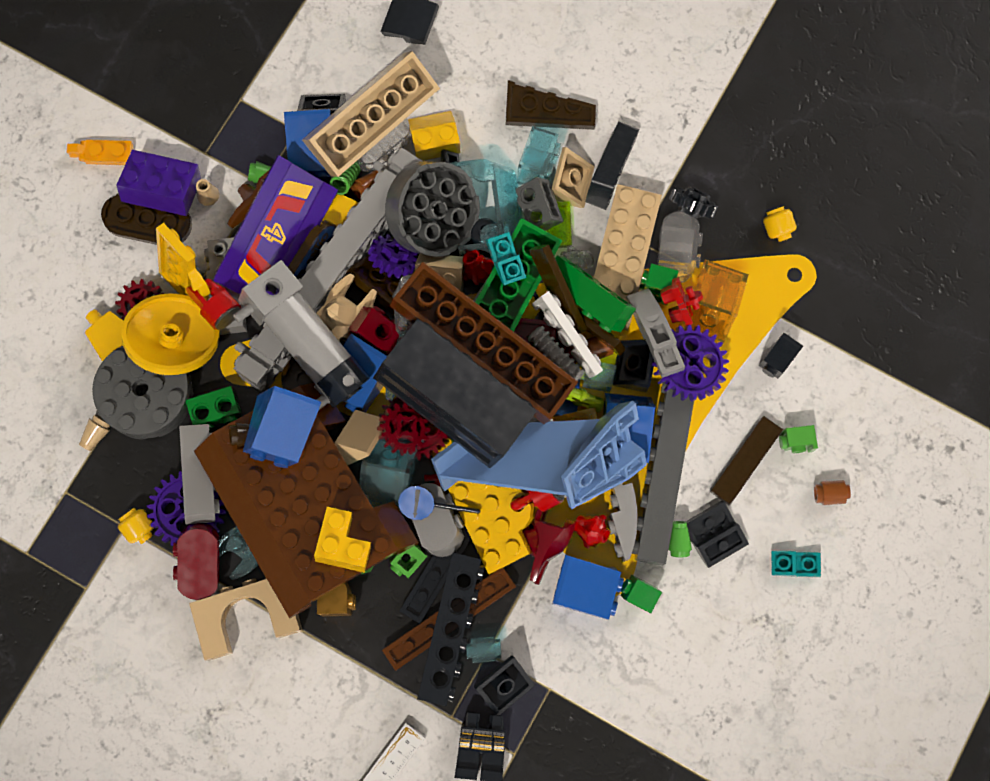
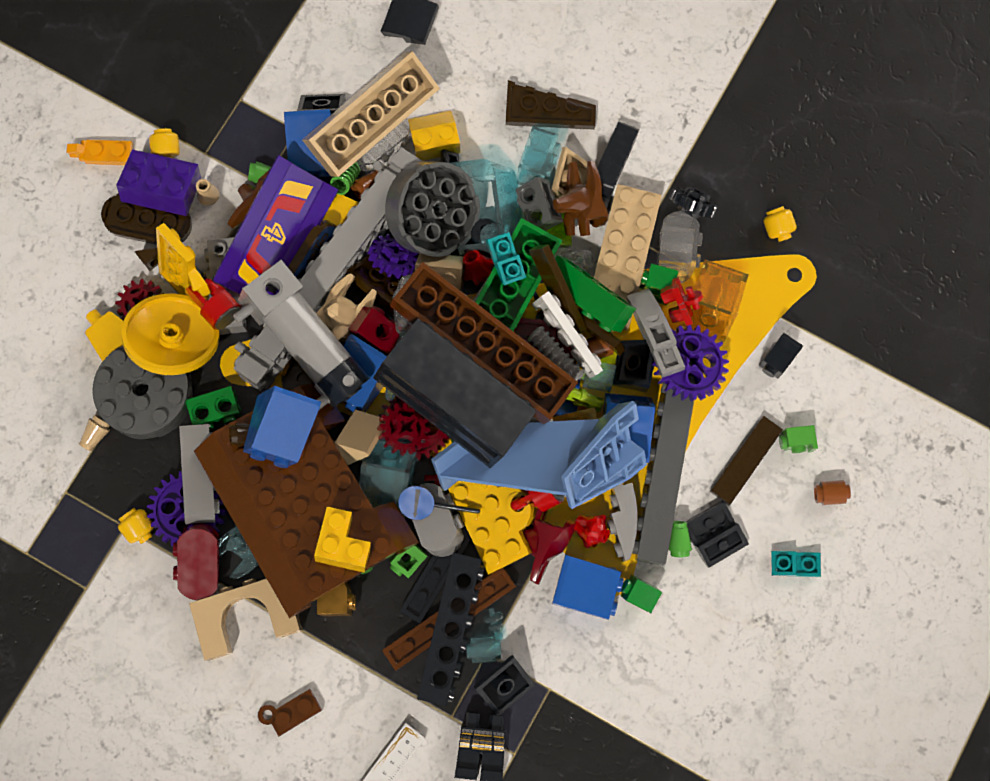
(148, 257): none -> dark brown slope
(164, 143): none -> yellow head
(291, 713): none -> reddish brown hinge
(495, 626): none -> clear light blue hair
(582, 201): none -> reddish brown piece

